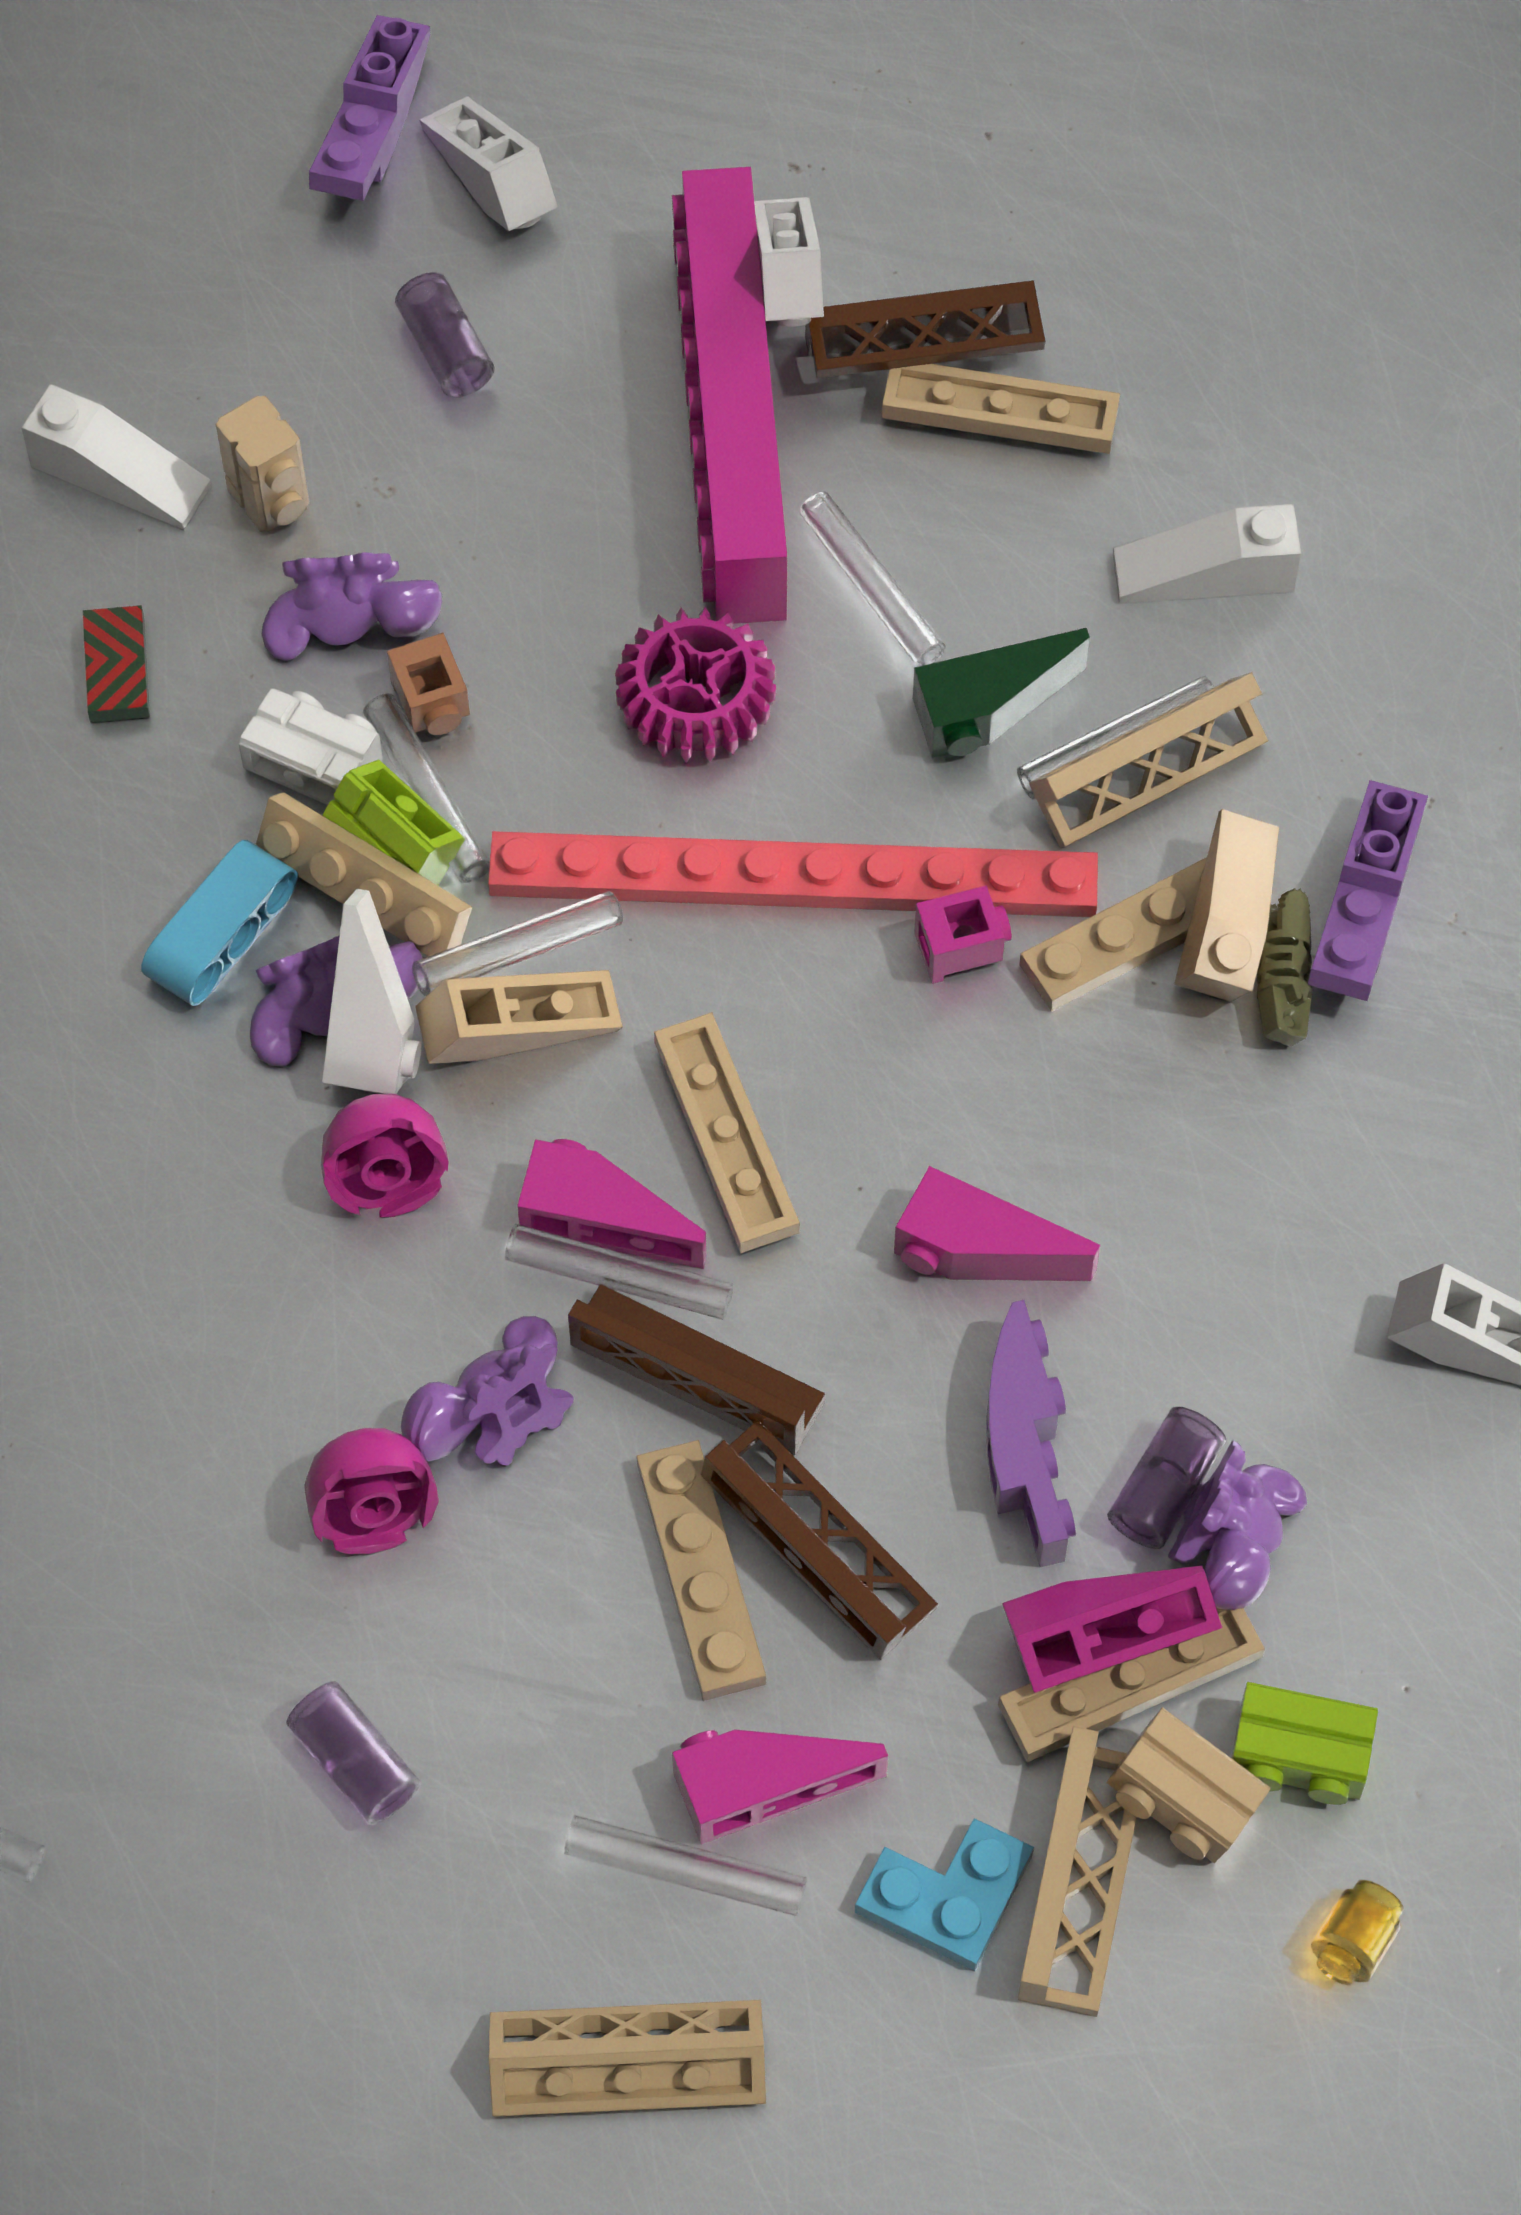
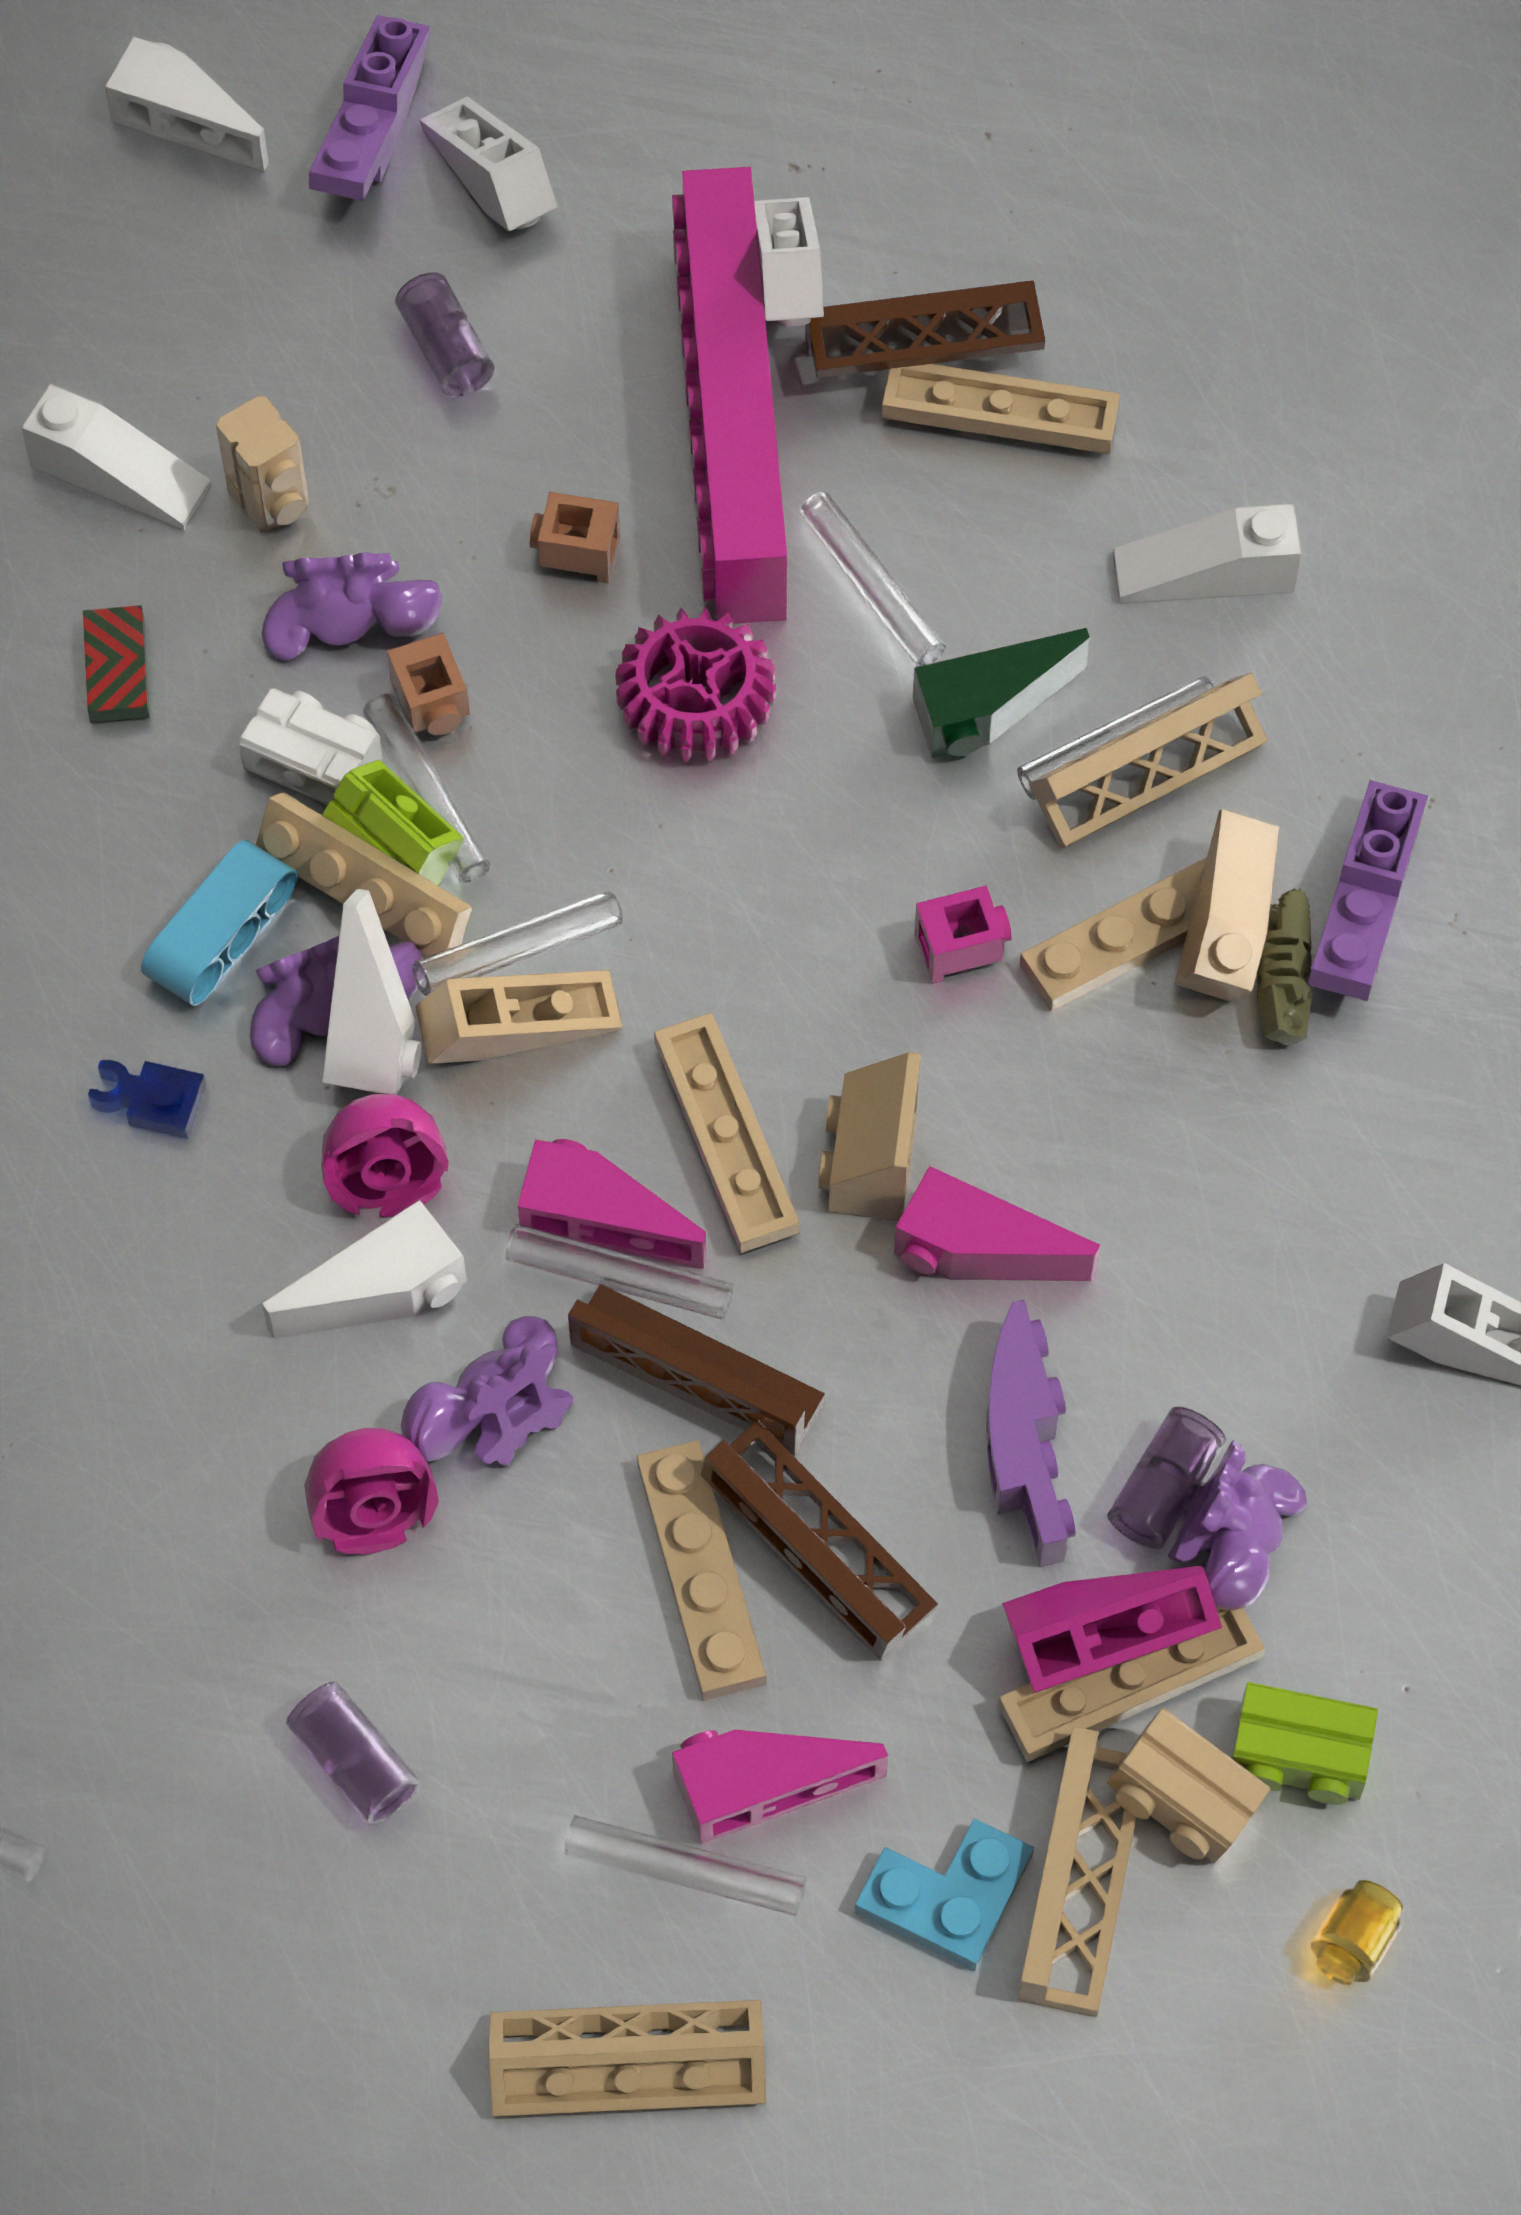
(157, 1100): none -> clear blue plate
(177, 101): none -> white slope
(376, 1279): none -> white slope
(577, 535): none -> nougat brick
(787, 873): coral plate -> none
(873, 1139): none -> tan slope

